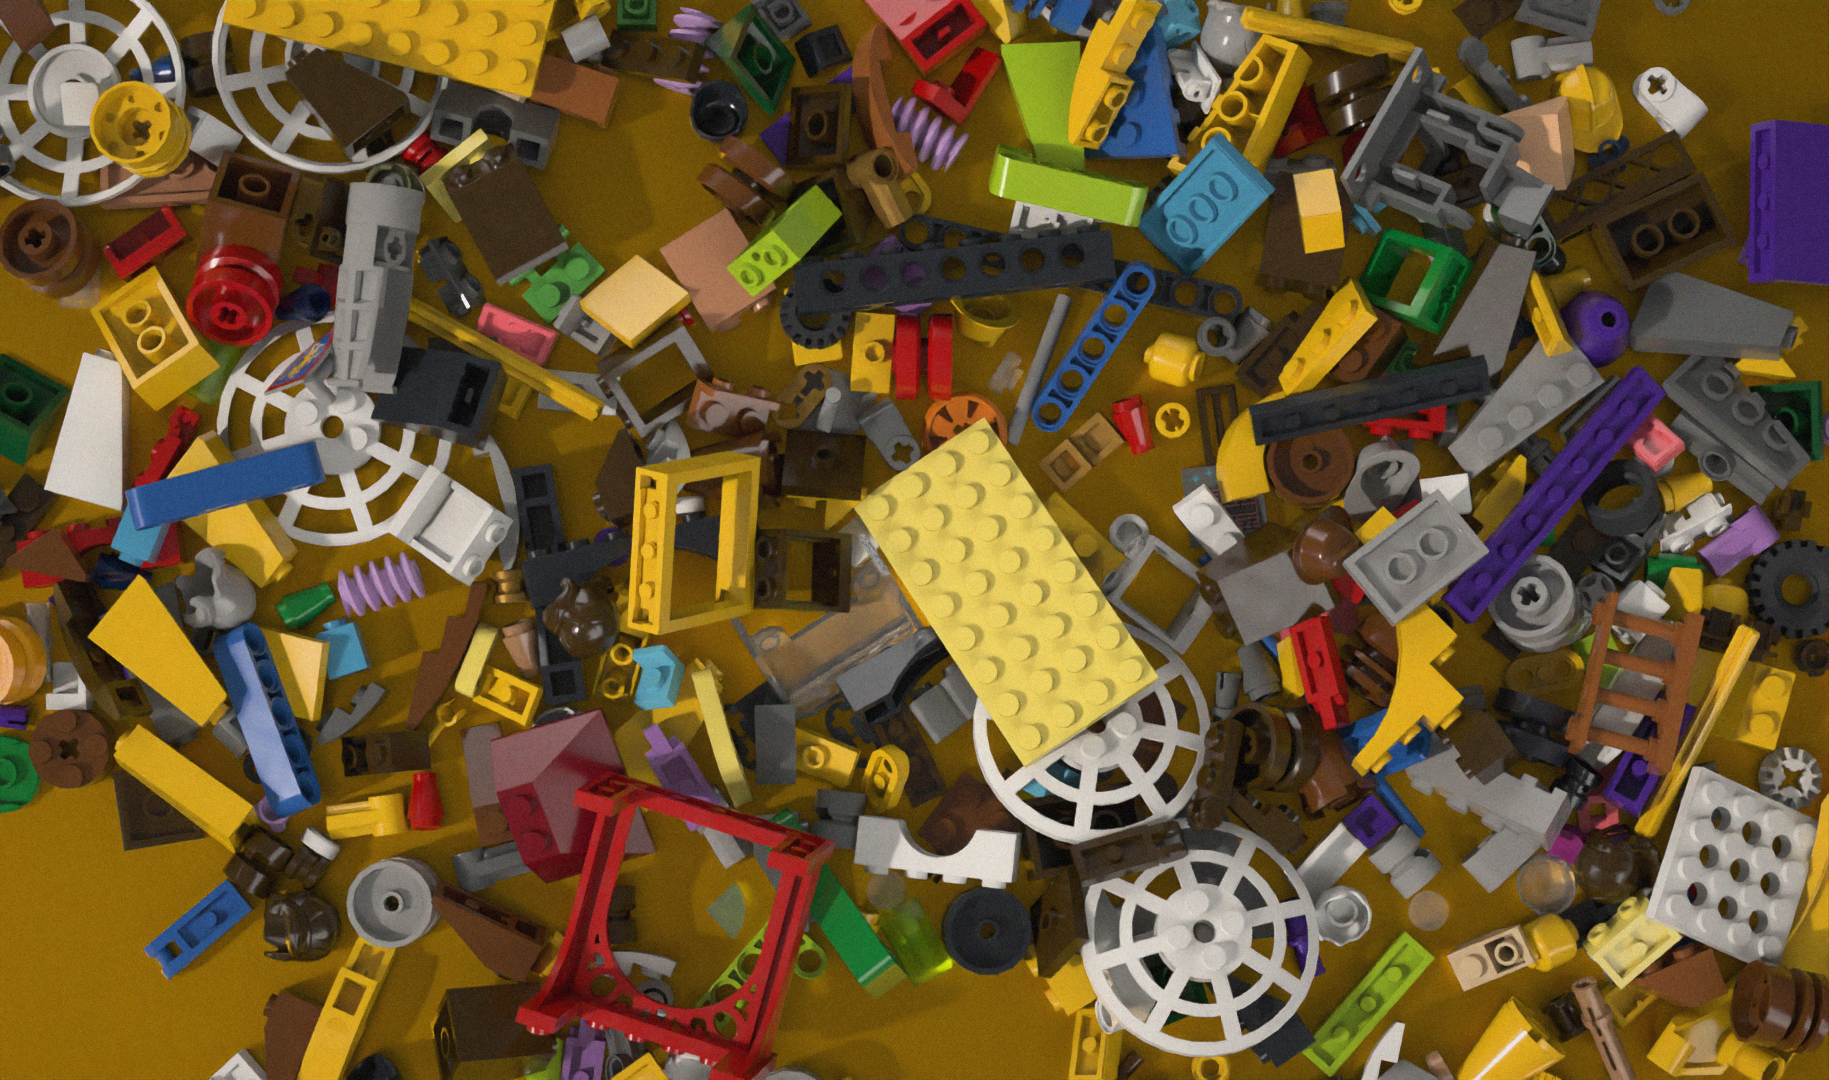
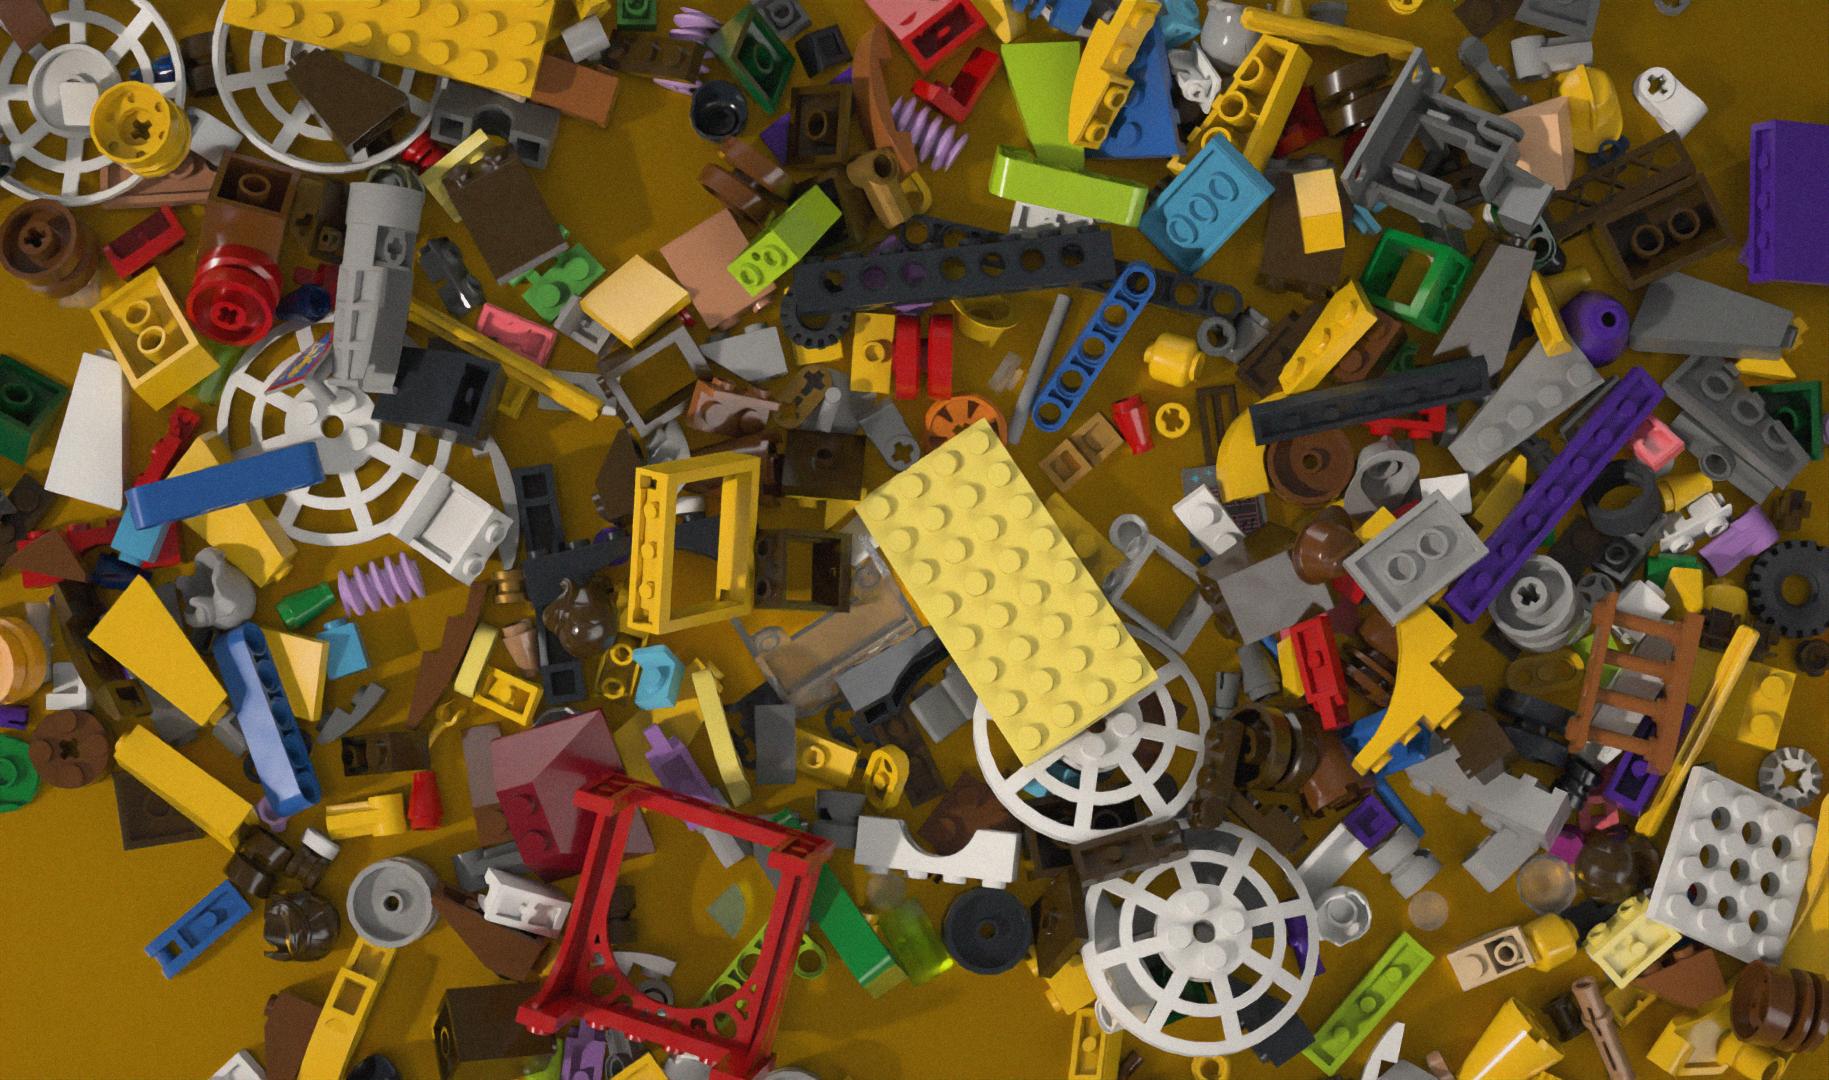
(524, 903): none -> white hinge
(750, 356): none -> light grey slope

